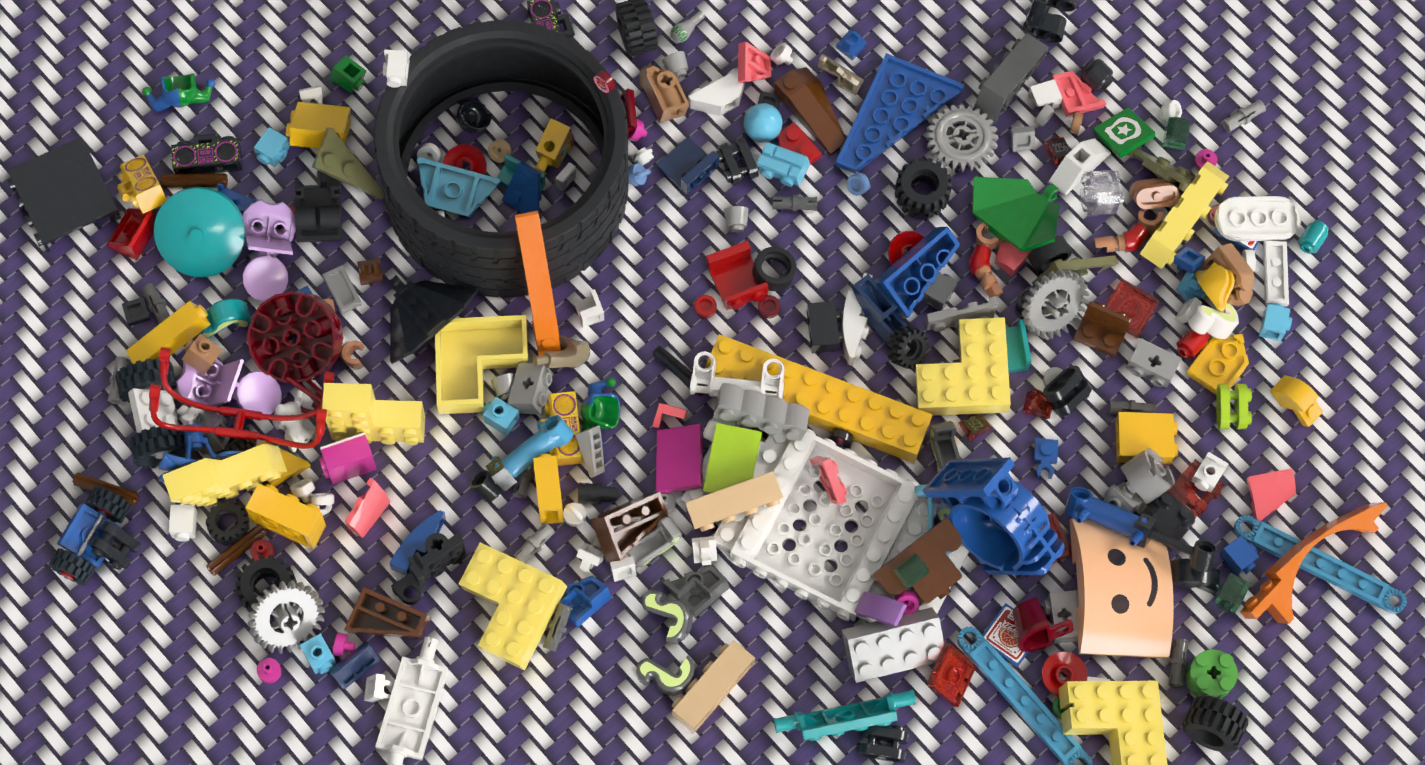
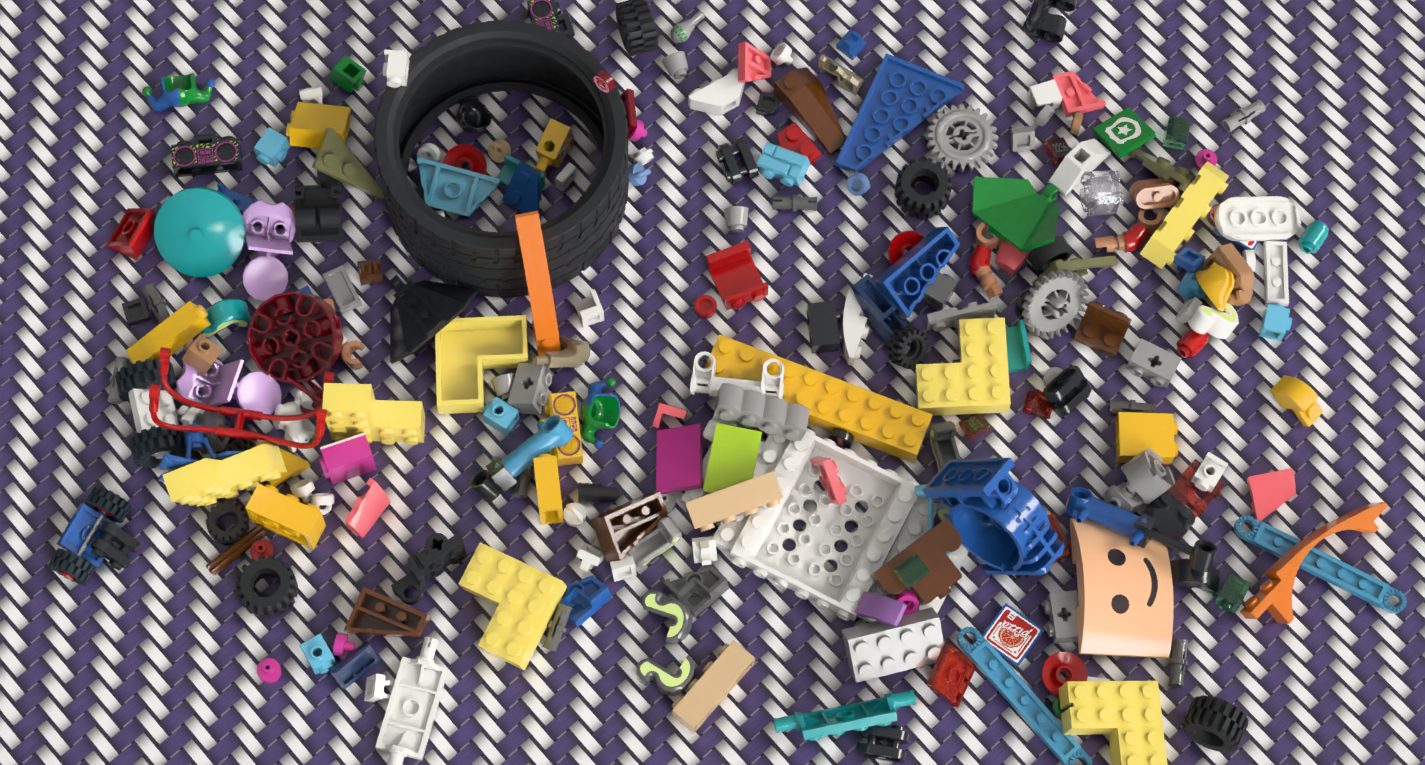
(61, 192): black panel -> none
(88, 483): reddish brown axle -> none
(140, 185): yellow piece -> none
(183, 522): white brick -> none
(194, 180): reddish brown axle -> none
(293, 628): gear -> none
(416, 542): blue slope -> none
(534, 543): light grey pin -> none
(591, 450): light grey slope -> none
(663, 93): medium nougat piece -> none
(674, 366): black axle -> none
(688, 165): dark blue bracket -> none
(762, 122): medium azure piece -> none
(769, 307): dark red tile -> none
(778, 254): black tyre -> none
(1009, 76): dark grey wedge -> none
(1033, 627): dark red container -> none
(1046, 454): blue plate -> none
(1097, 74): black head -> none
(1135, 304): clear red tile -> none
(1170, 109): white tile -> none
(1214, 662): bright green brick -> none
(1219, 362): yellow tile -> none
(1240, 556): blue brick -> none
(1241, 415): lime brick -> none

